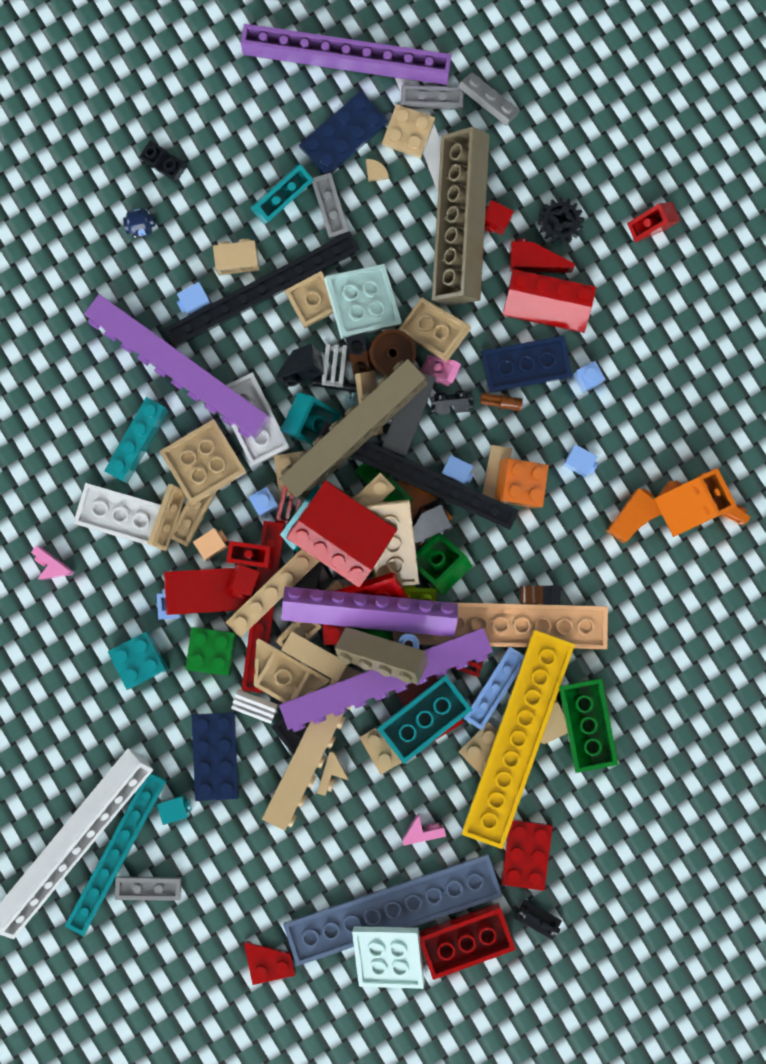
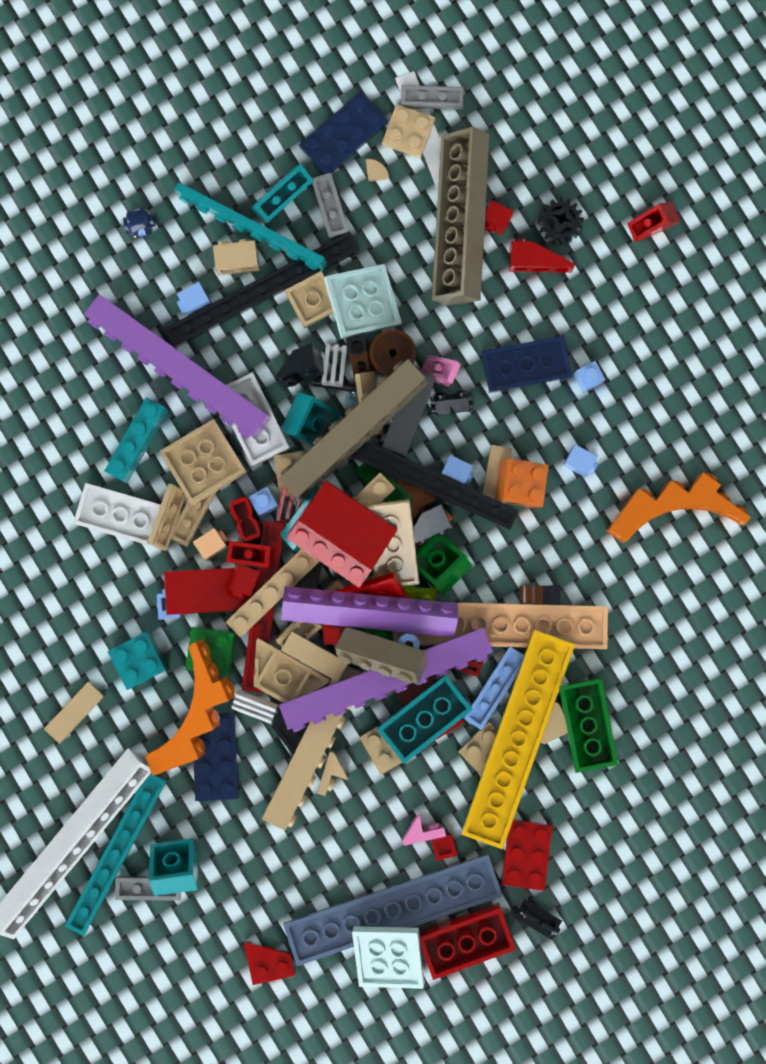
(55, 567): bright pink slope -> none
(74, 712): none -> tan tile
(162, 161): black slope -> none
(173, 867): none -> teal brick
(174, 809): teal brick -> none
(201, 718): none -> orange arch
(244, 514): none -> red brick
(255, 229): none -> teal plate
(345, 54): medium lavender brick -> none
(435, 329): tan tile -> none
(444, 847): none -> red plate
(488, 98): light grey plate -> none
(502, 401): dark orange axle -> none
(549, 301): slope -> none
(695, 502): orange slope -> none

